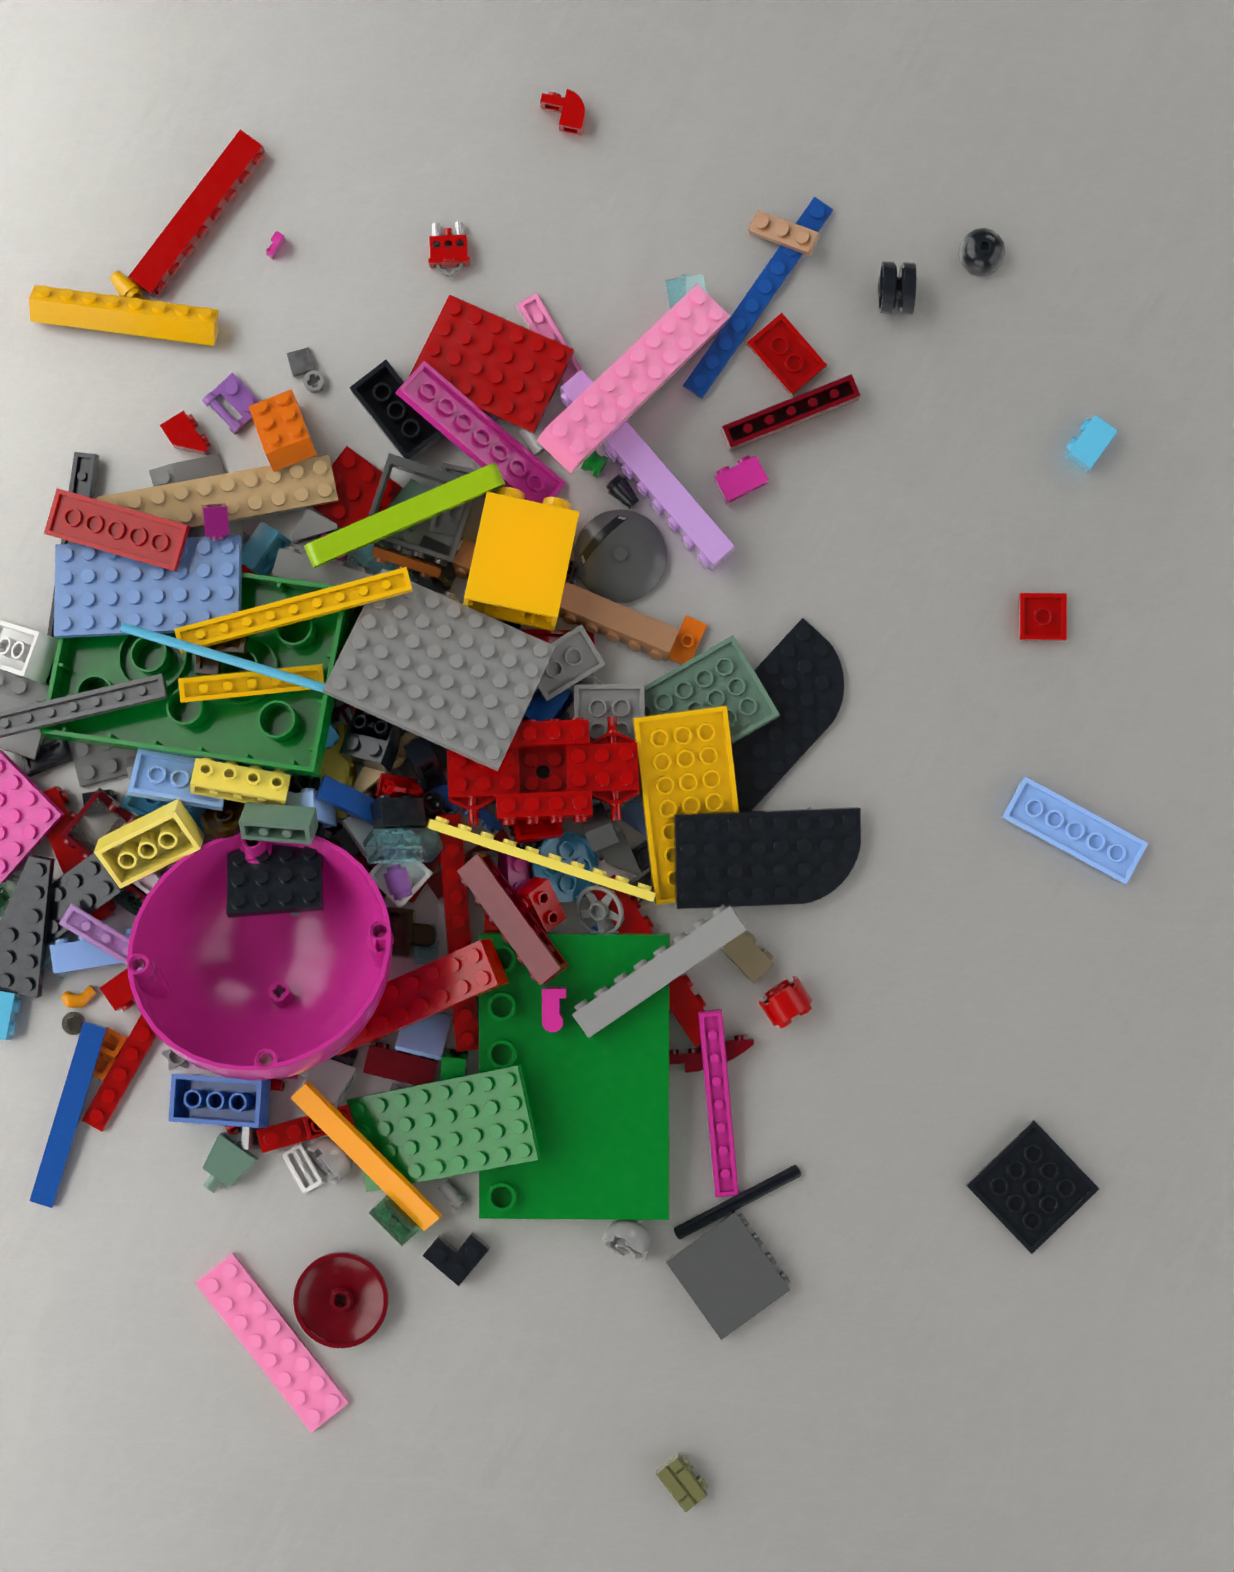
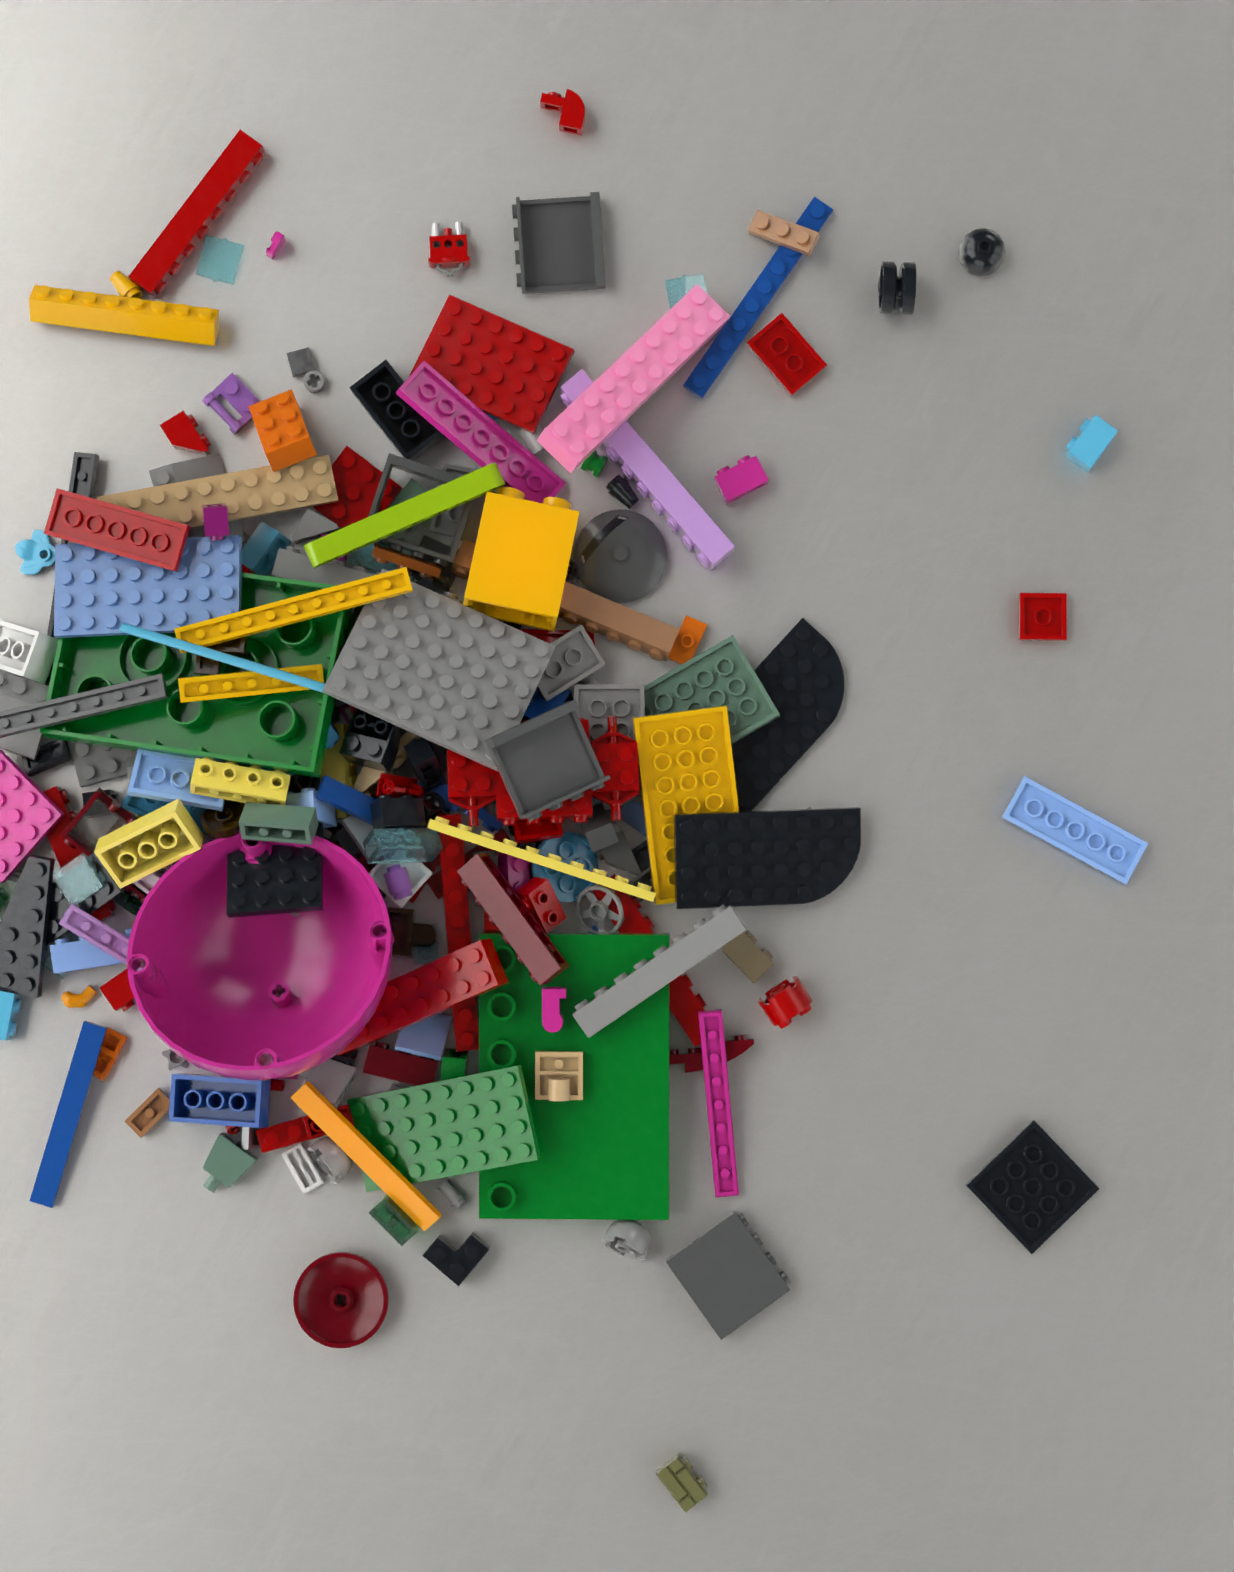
(33, 553): none -> medium azure plate
(73, 1022): clear smoke plate -> none
(78, 880): none -> clear light blue piece
(120, 1075): red plate -> none
(149, 1113): none -> medium nougat plate
(219, 259): none -> clear light blue piece
(272, 1342): bright pink plate -> none
(542, 323): bright pink tile -> none
(546, 761): none -> dark grey panel
(558, 1075): none -> tan plate
(559, 244): none -> dark grey panel
(737, 1202): black axle -> none
(790, 413): dark red brick -> none

